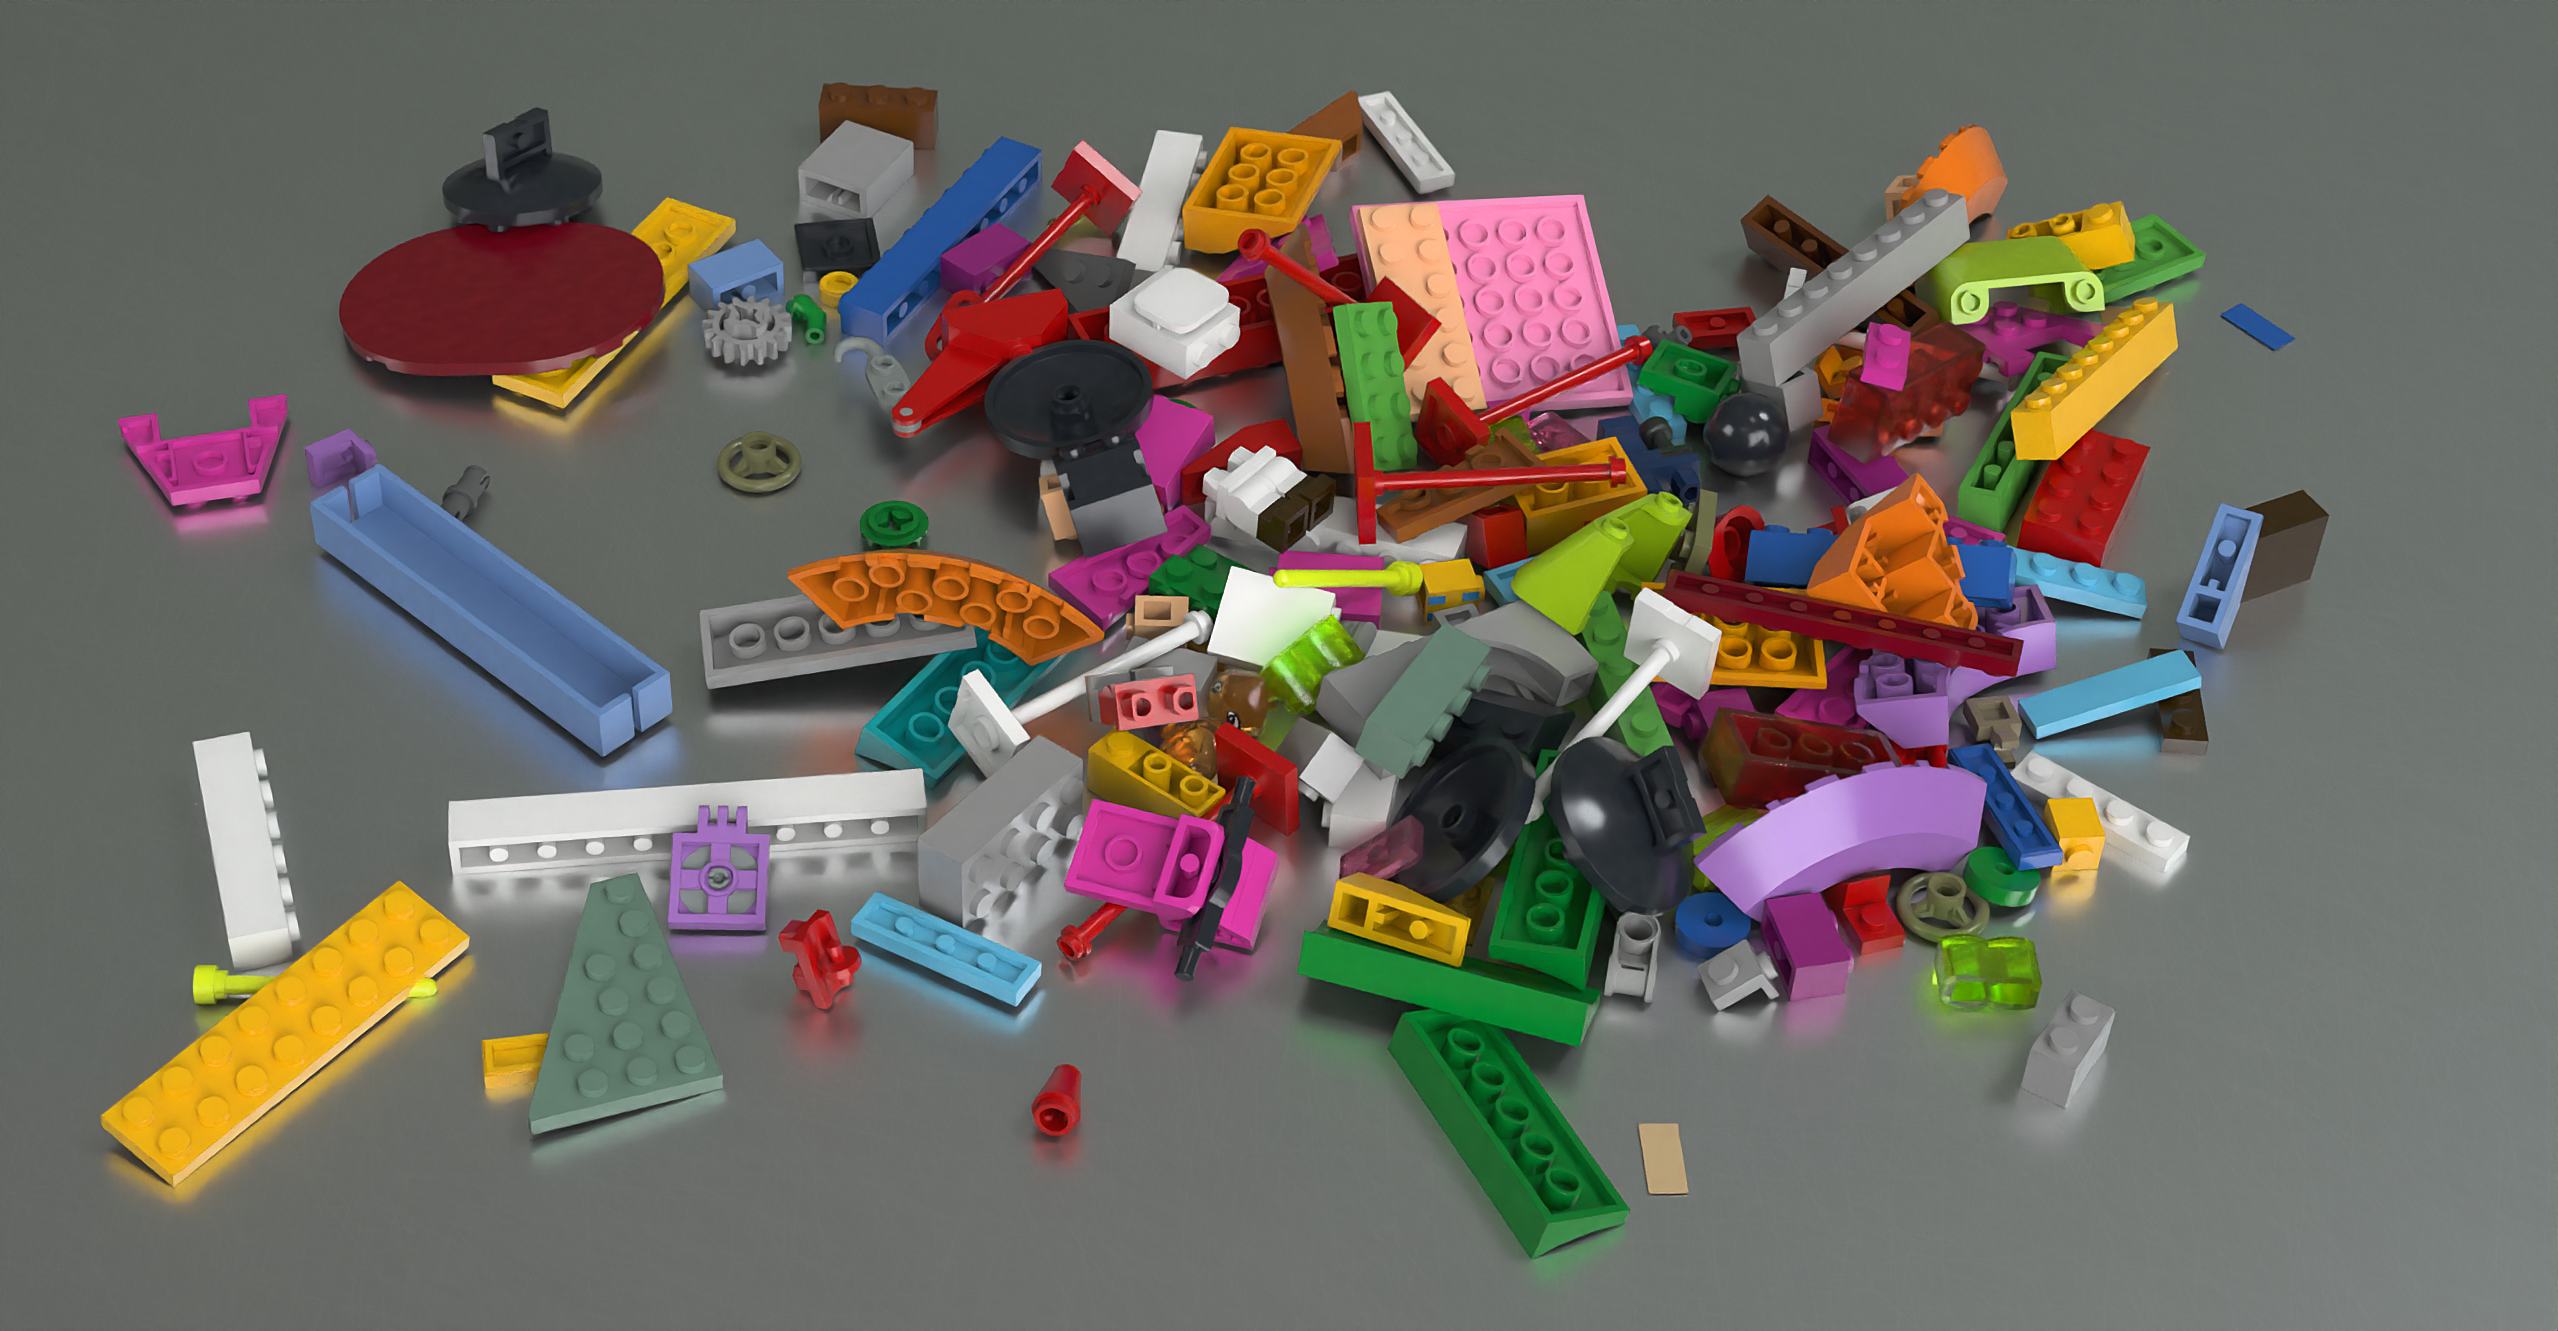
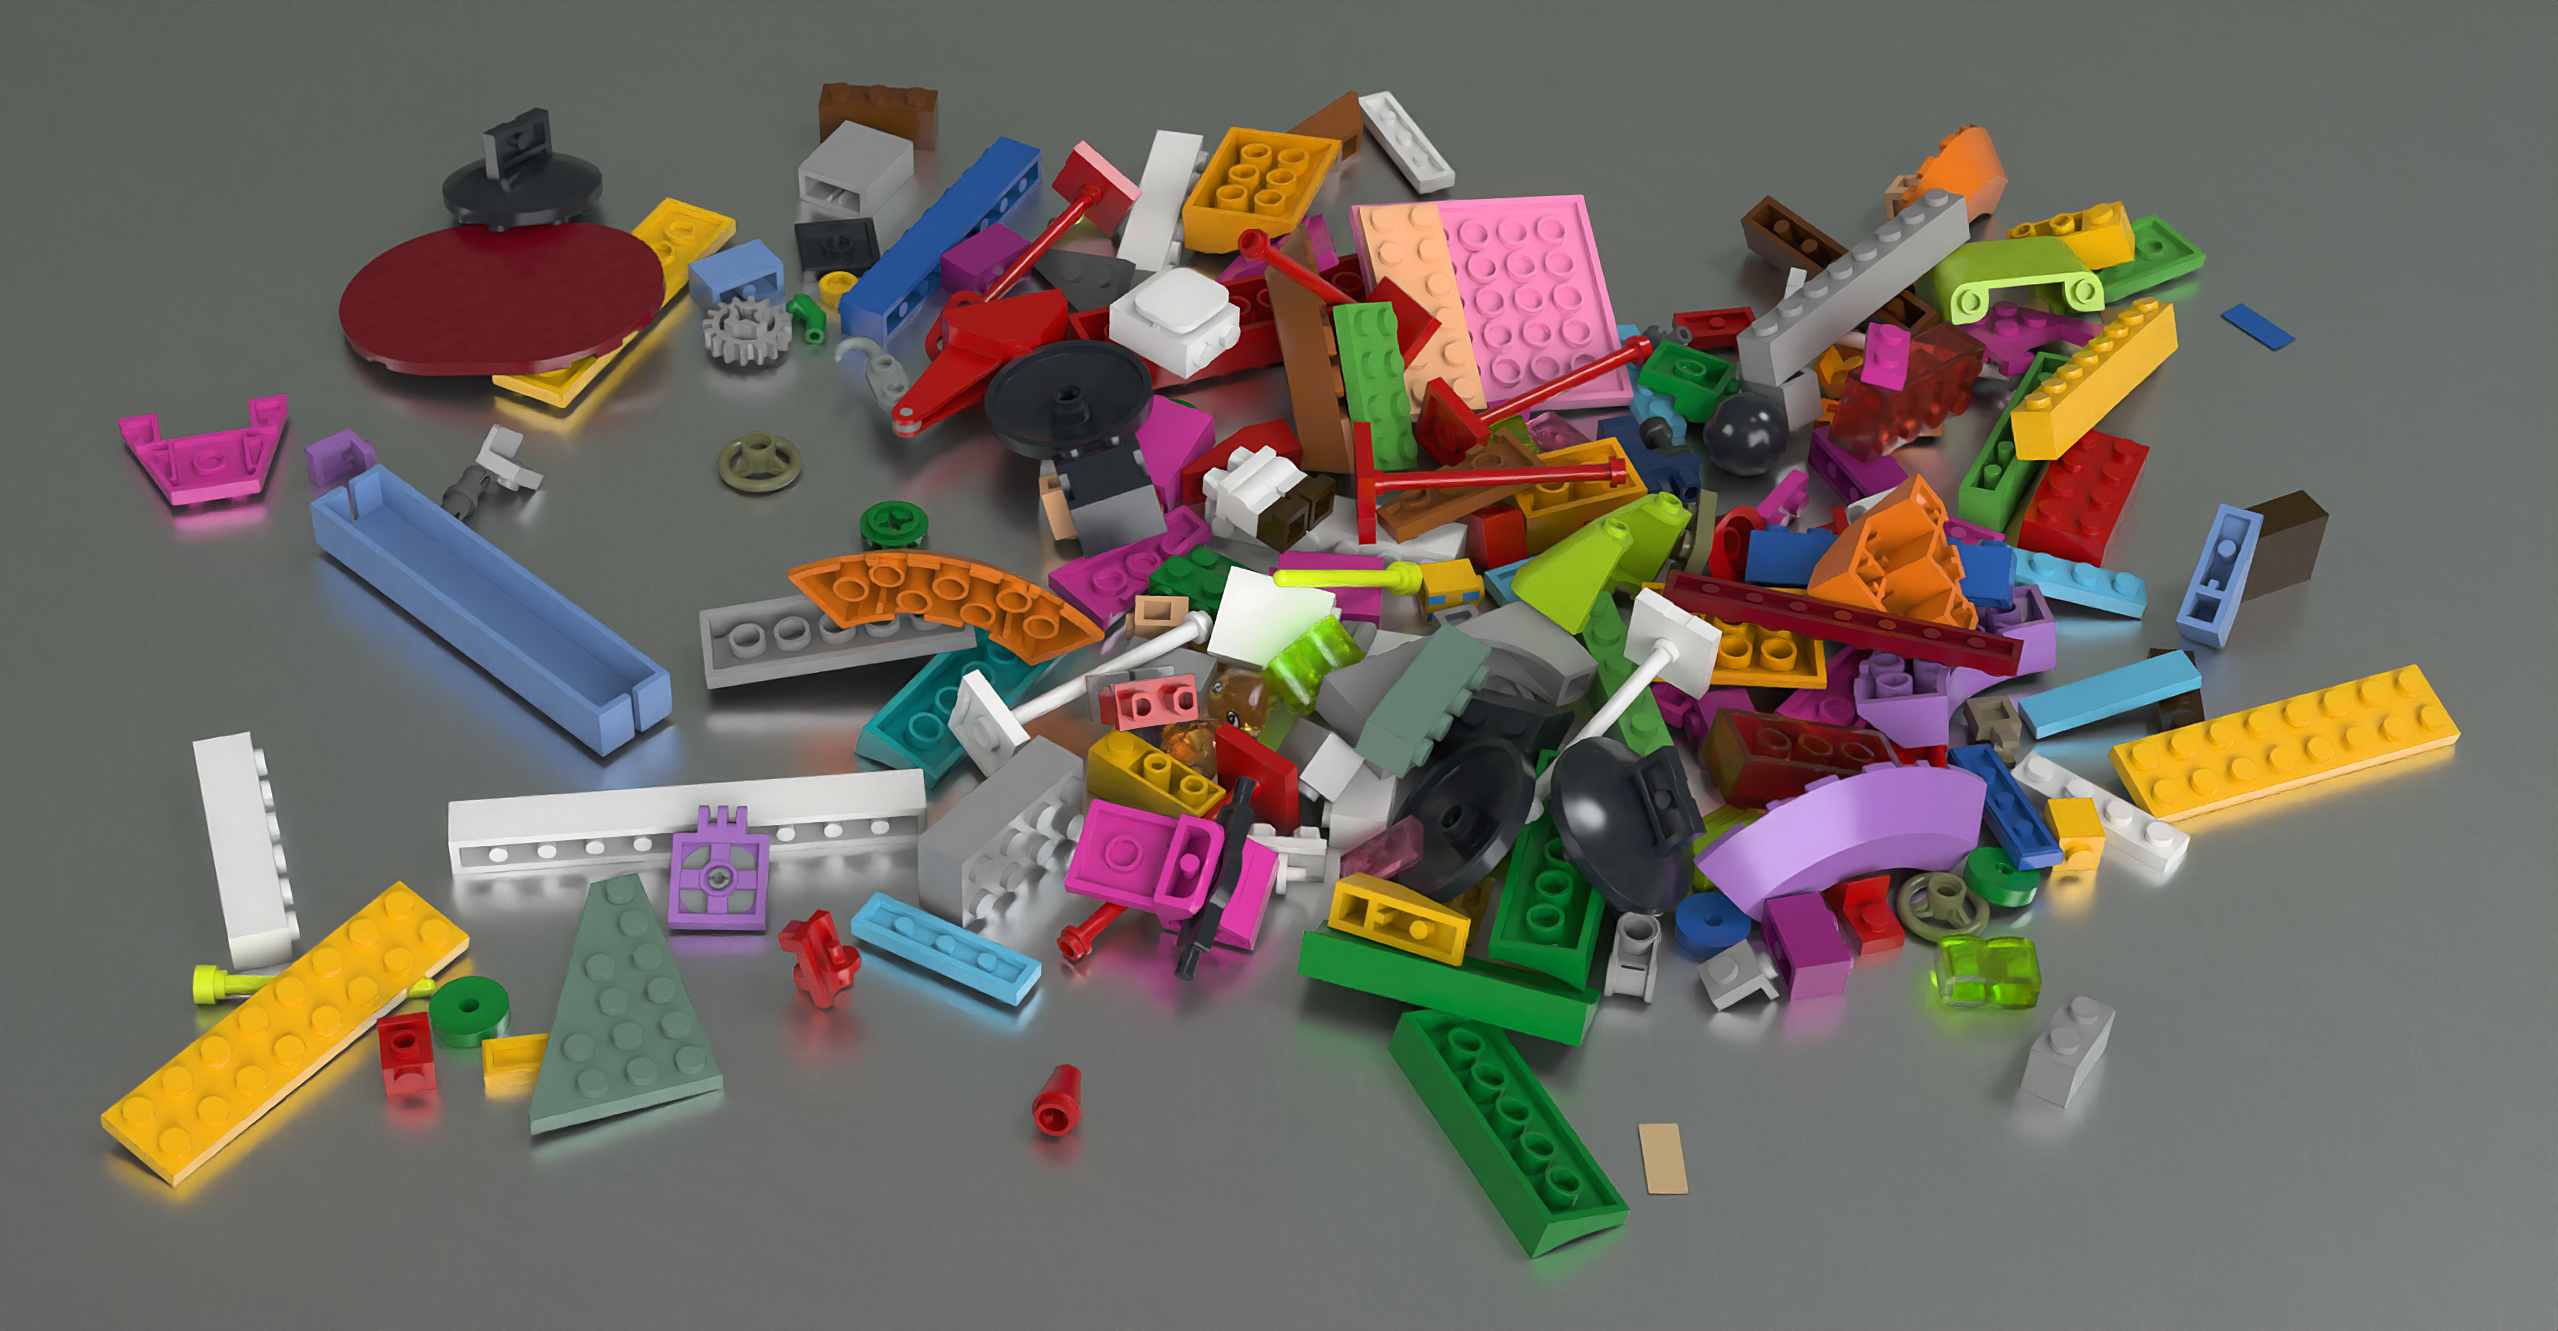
(406, 1053): none -> red brick
(465, 994): none -> green piece
(498, 454): none -> light grey bracket
(1299, 856): none -> white hips
(1786, 500): none -> dark pink plate
(2283, 745): none -> yellow plate

